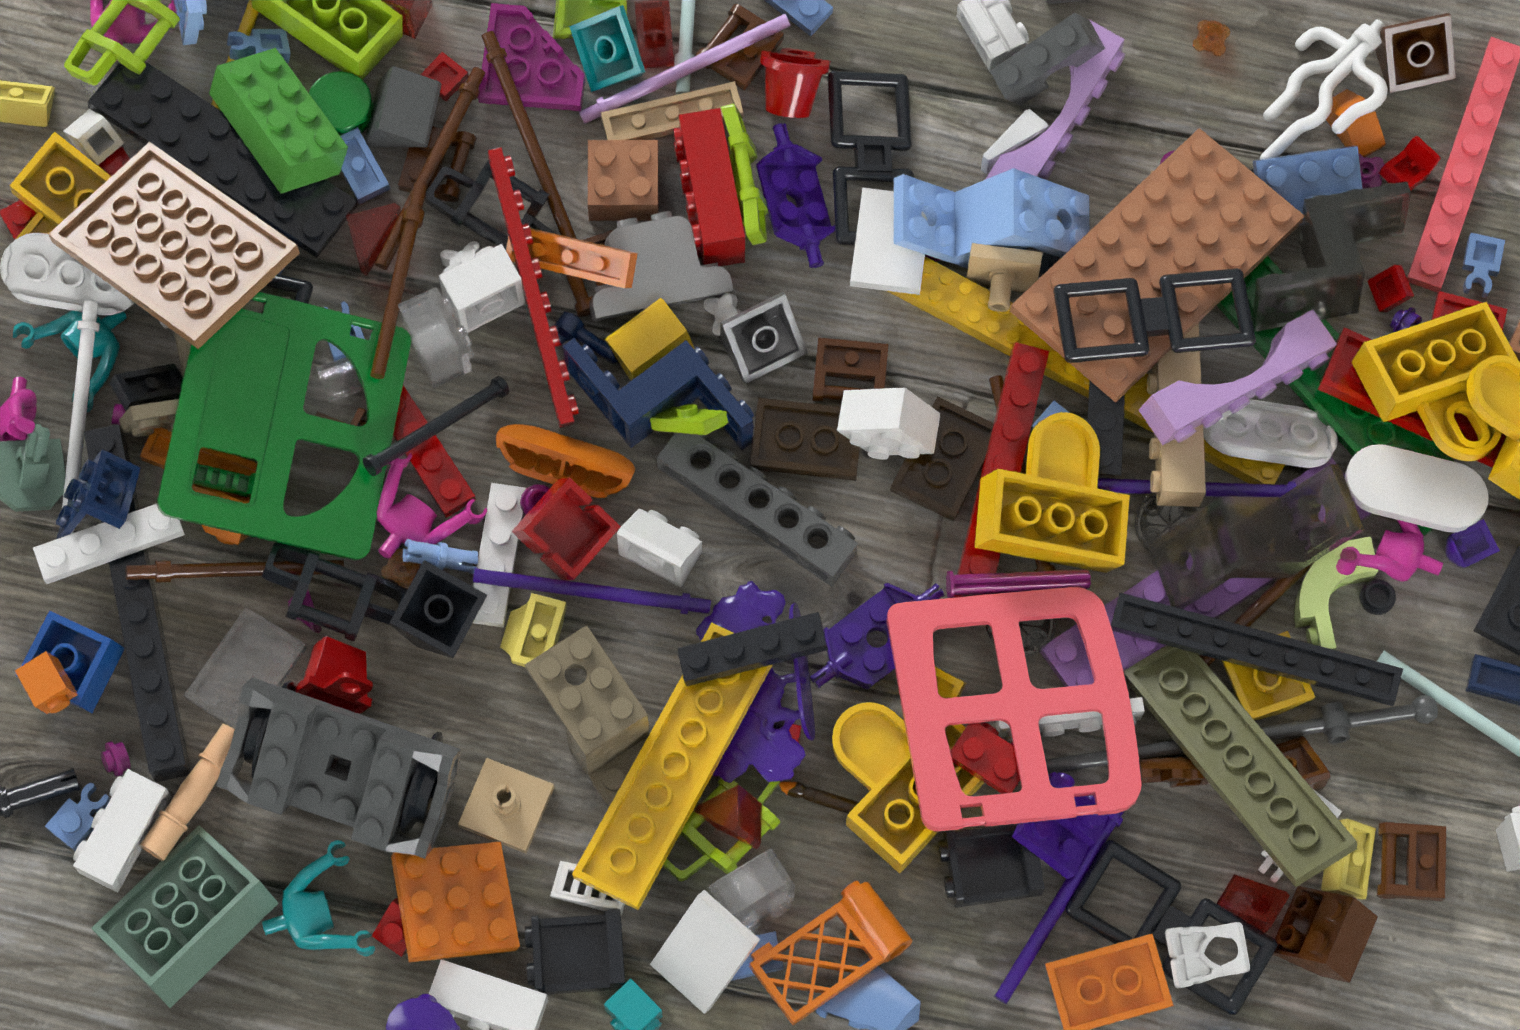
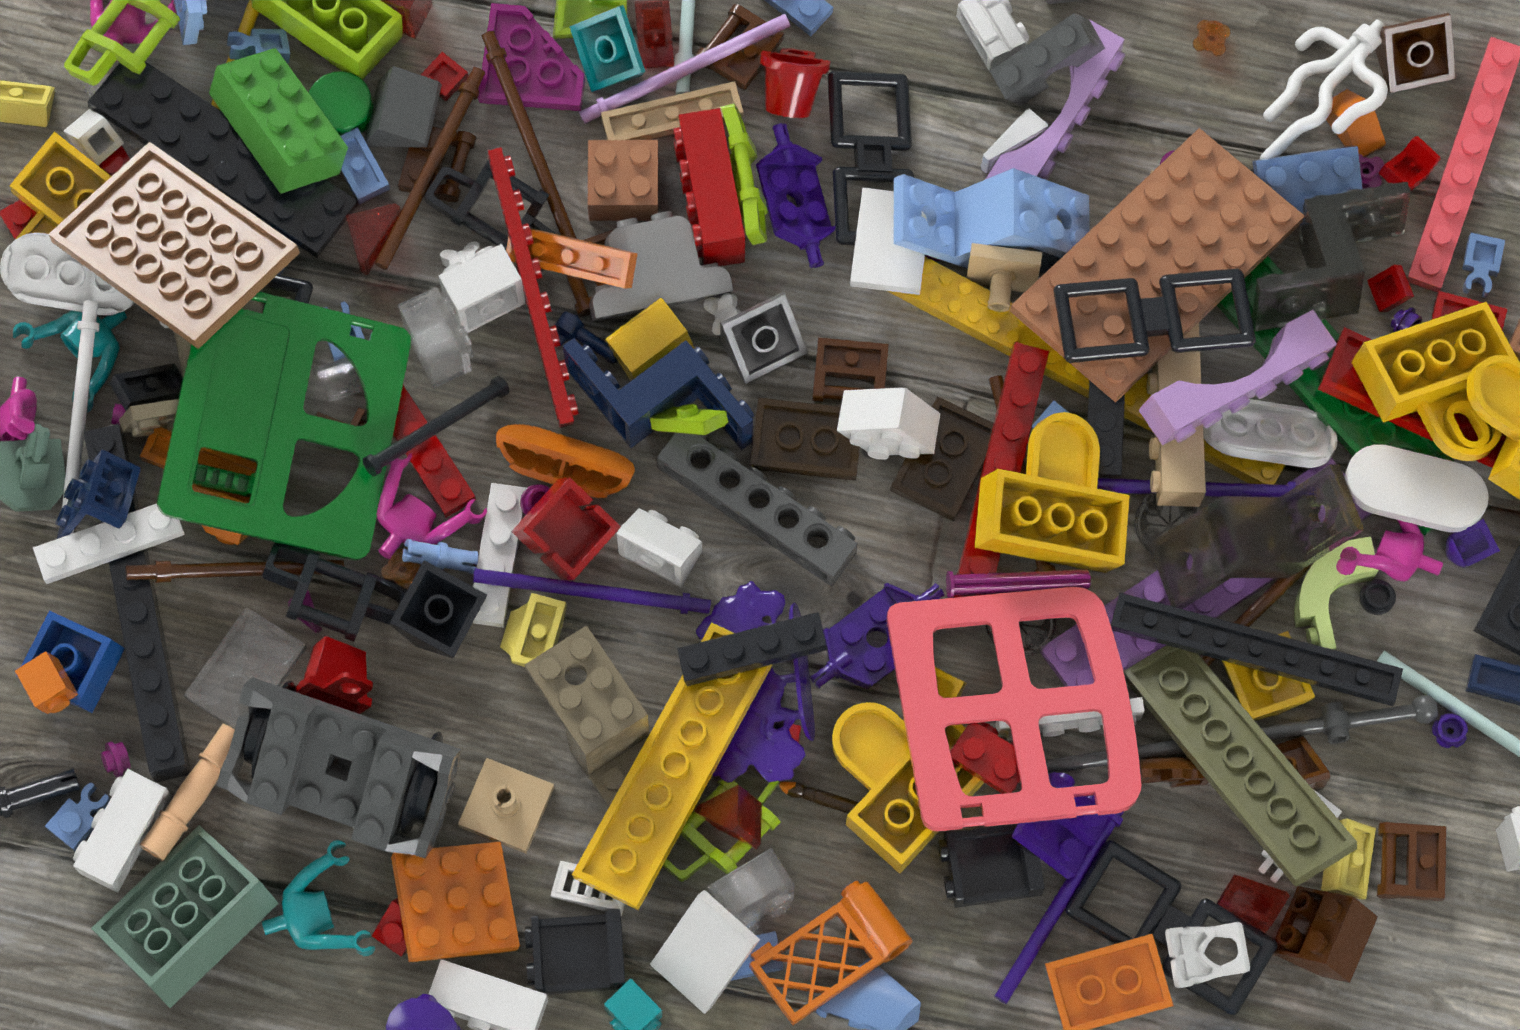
(412, 220): reddish brown bar -> none
(1459, 729): none -> dark purple plate

